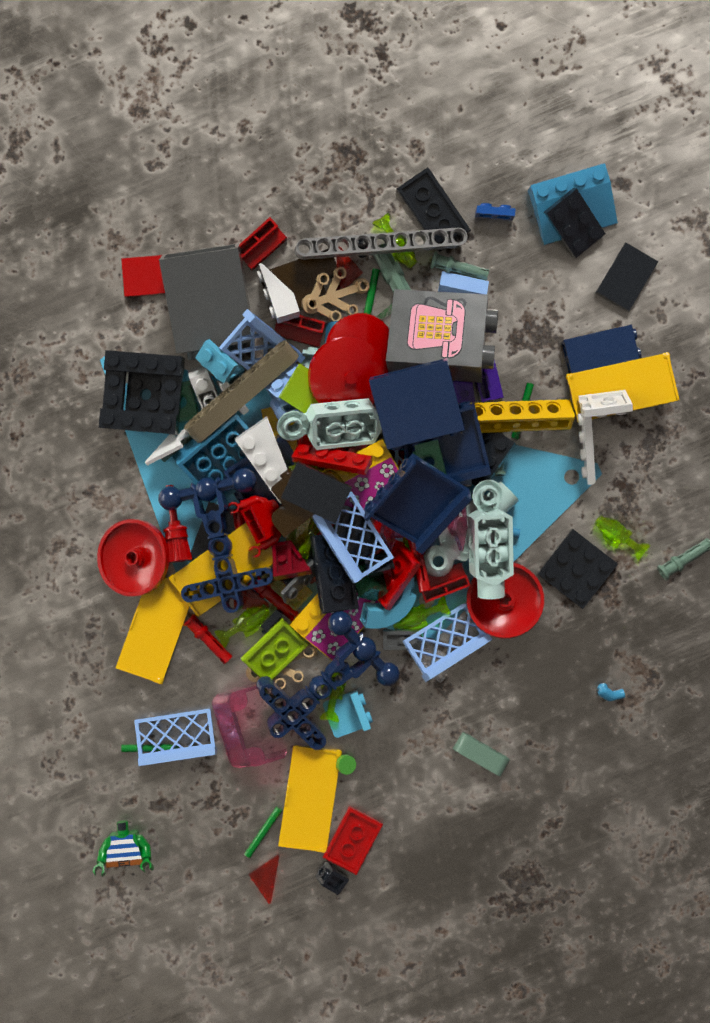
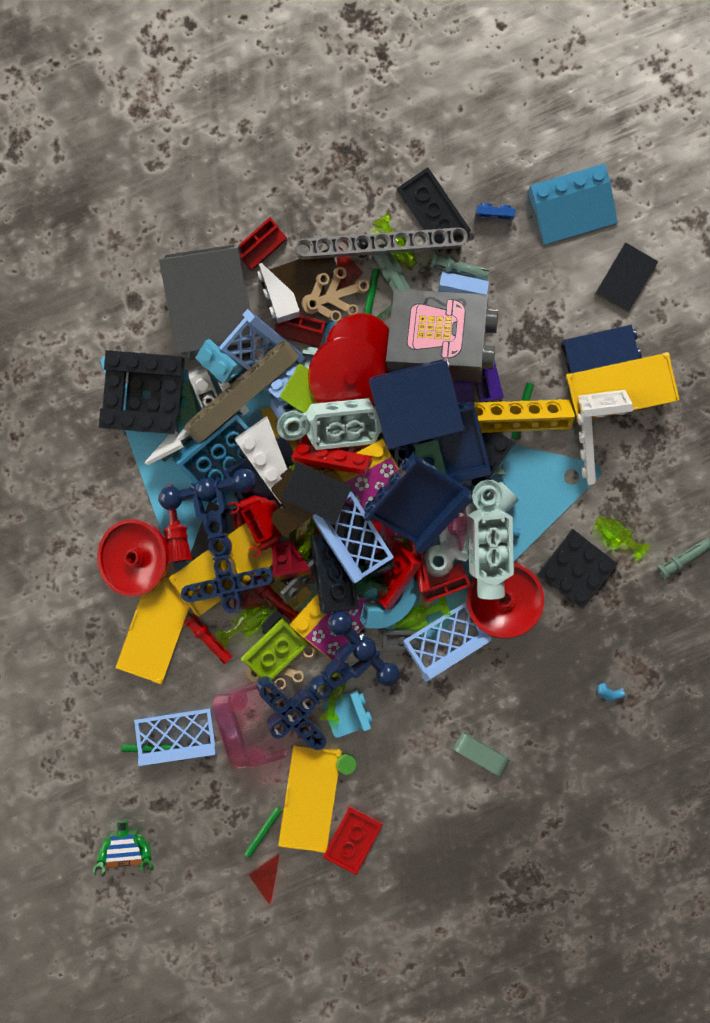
(142, 276): red tile -> none
(331, 878): black bracket -> none
(574, 222): black plate -> none

